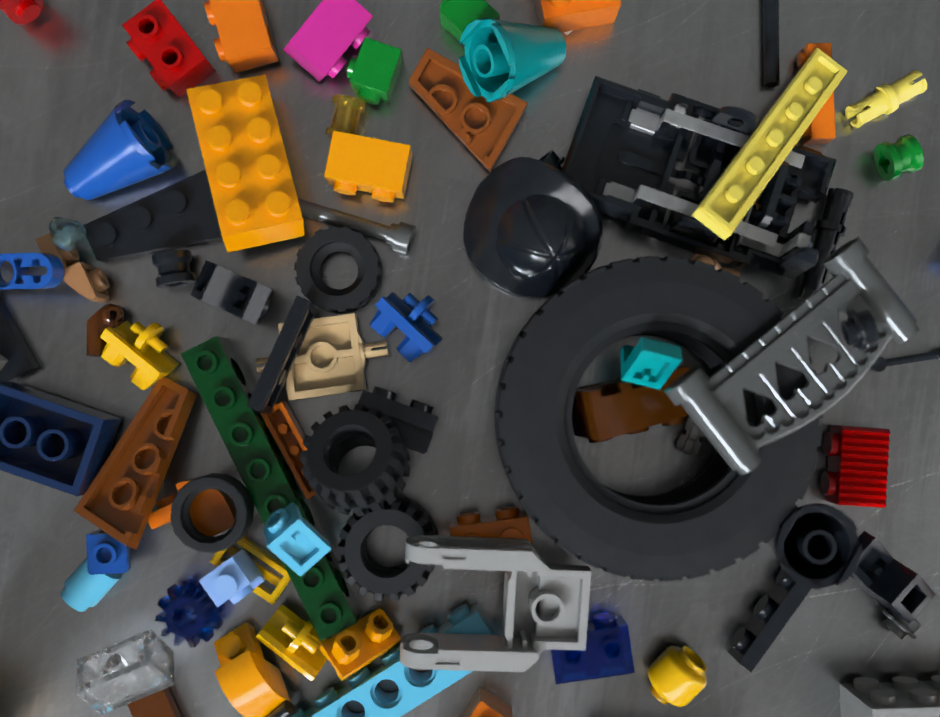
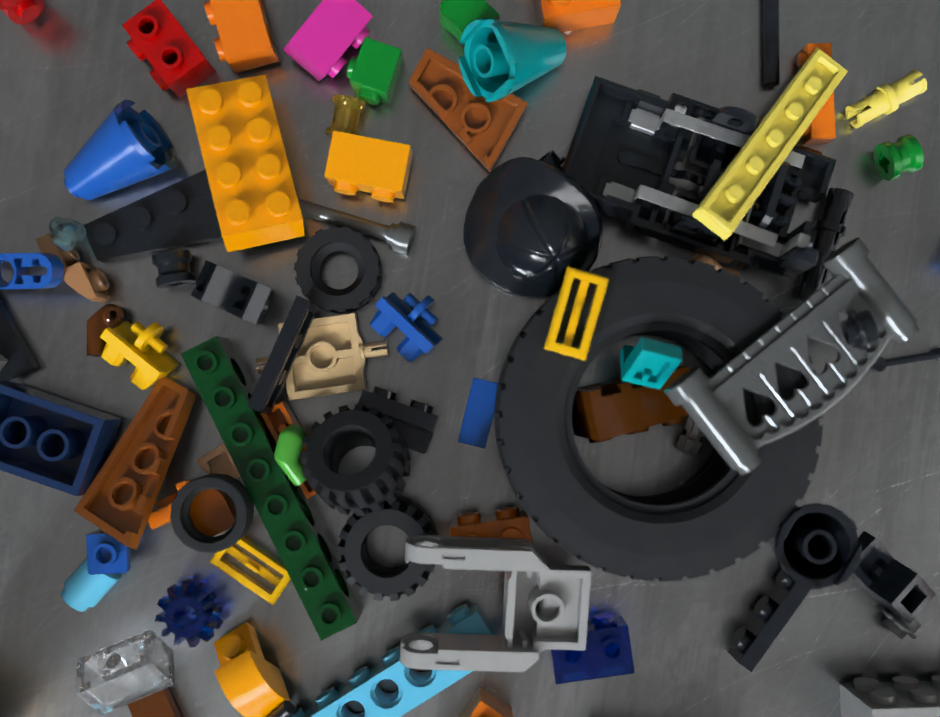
(218, 462): none -> light nougat tile
(232, 579): light blue brick -> none
(288, 453): none -> bright green arm
(294, 539): medium azure bracket -> none
(294, 641): yellow hips -> none
(360, 643): light orange hips -> none
(478, 413): none -> blue sticker
(565, 348): none -> yellow tile
(677, 676): yellow head -> none
(856, 466): red brick -> none

